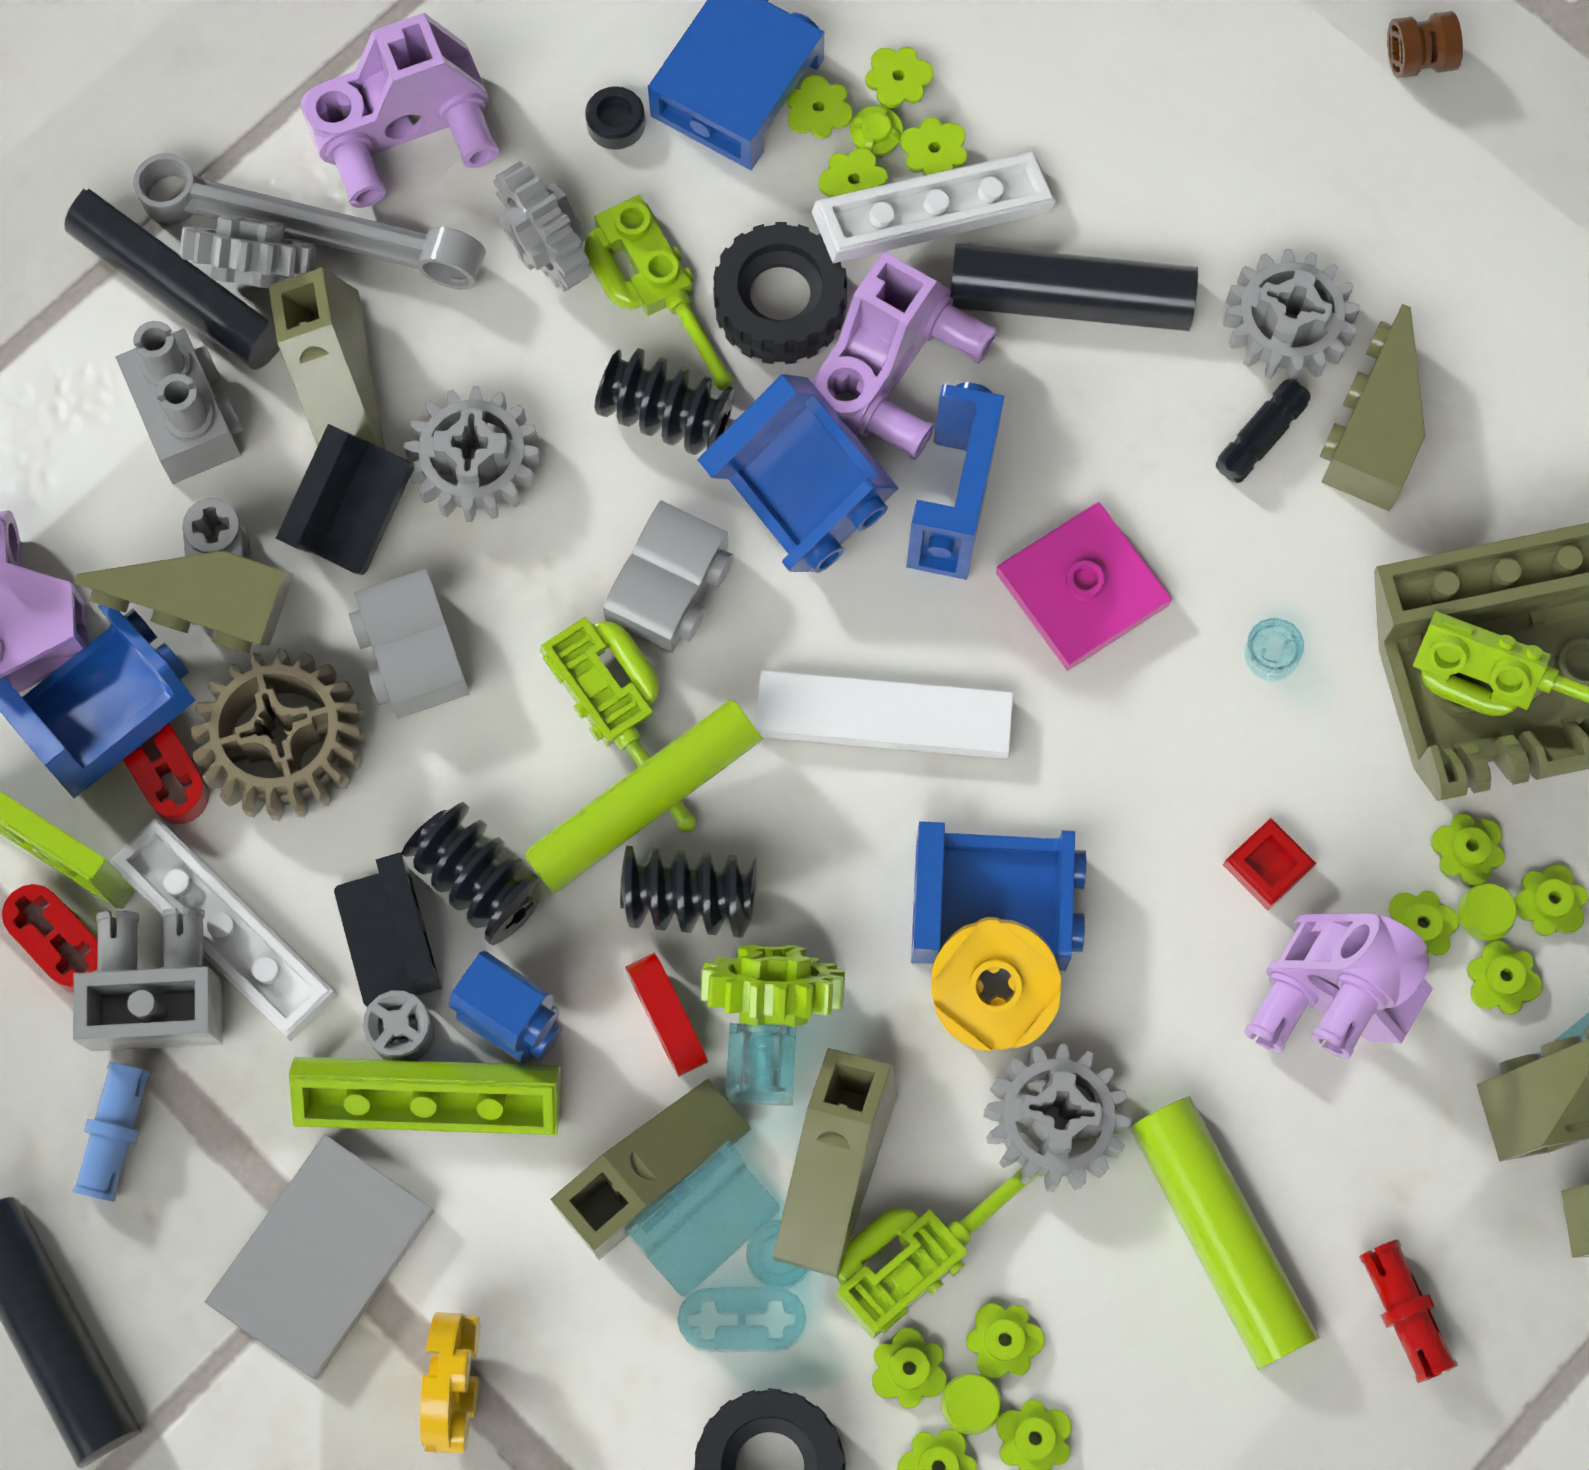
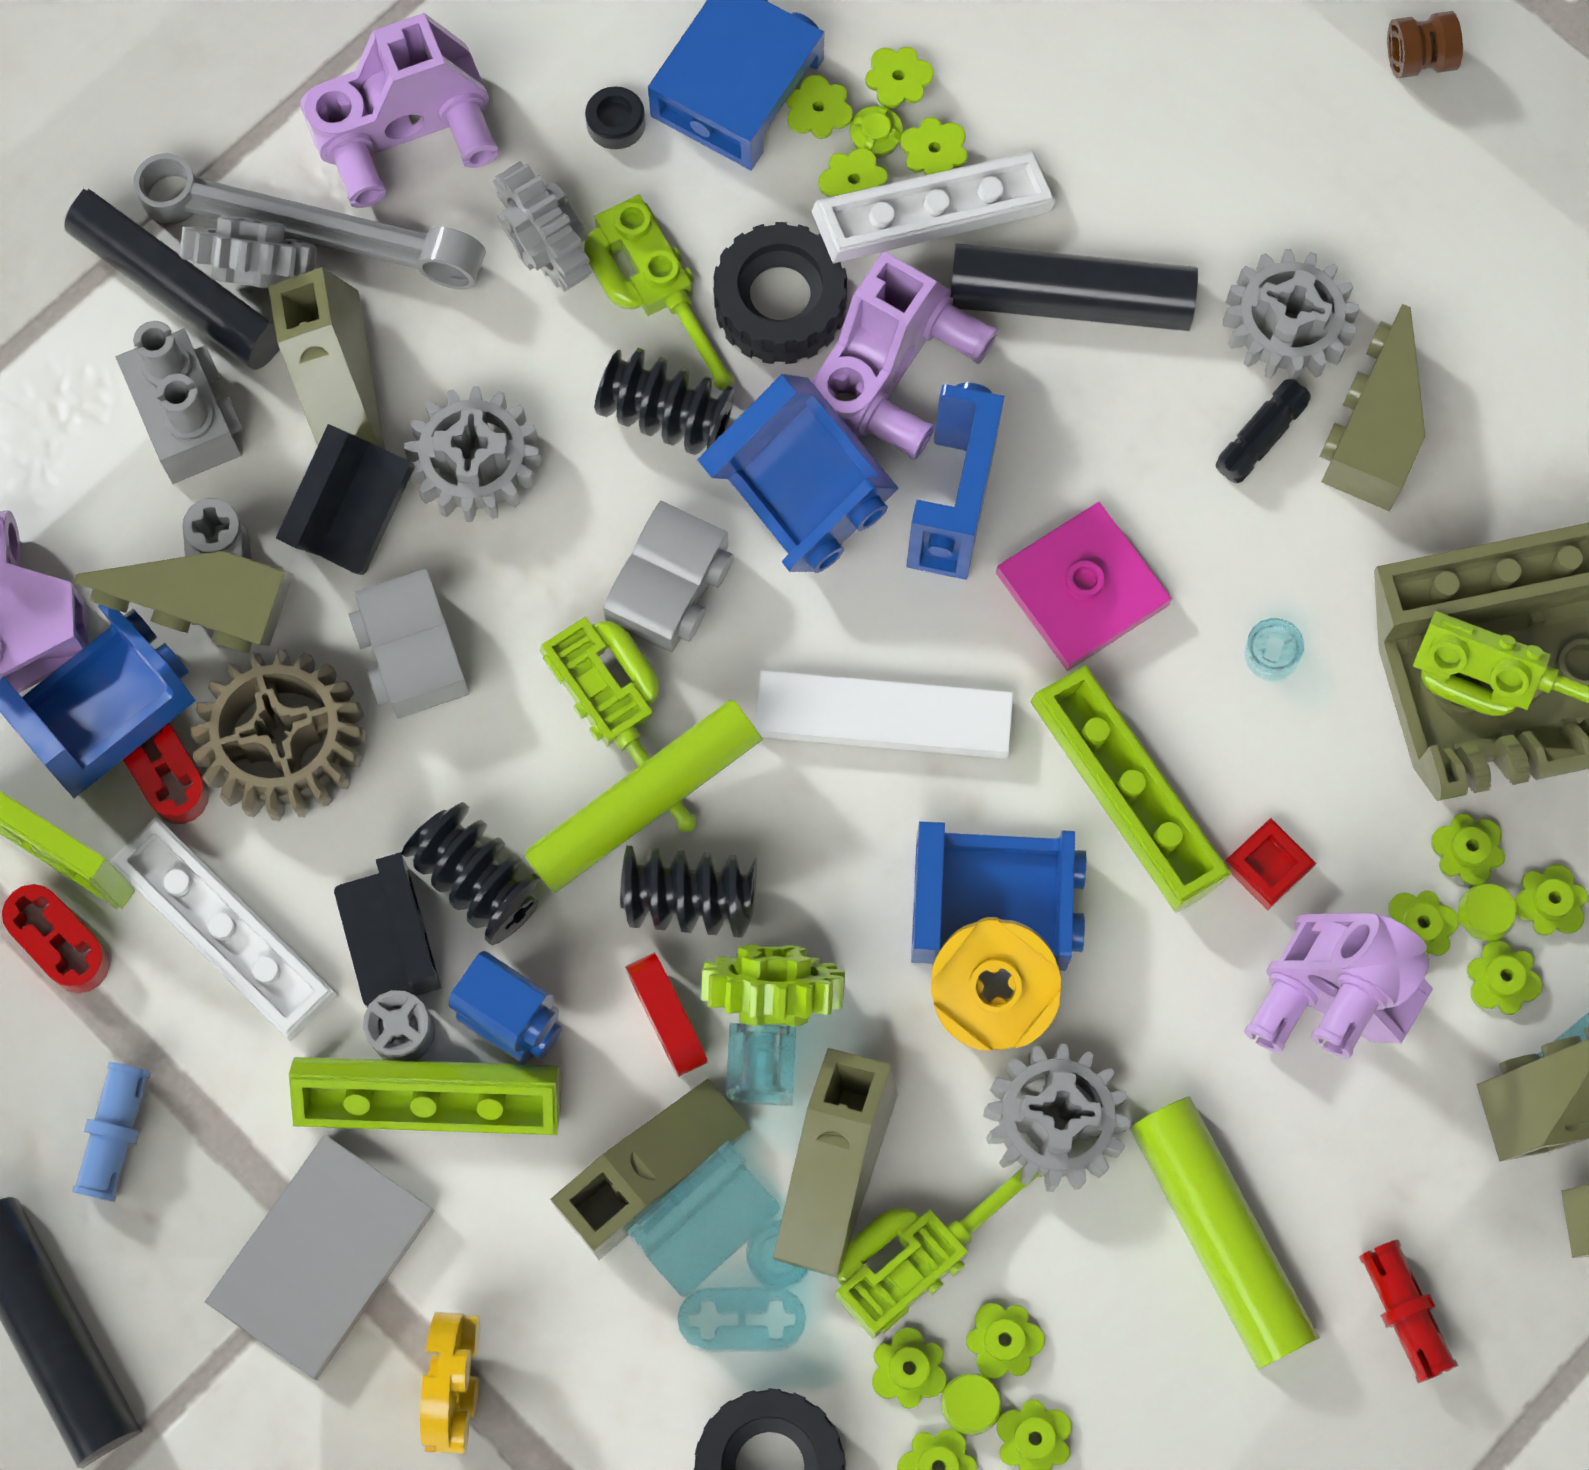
(150, 1007): light grey brick -> none
(1130, 788): none -> lime brick

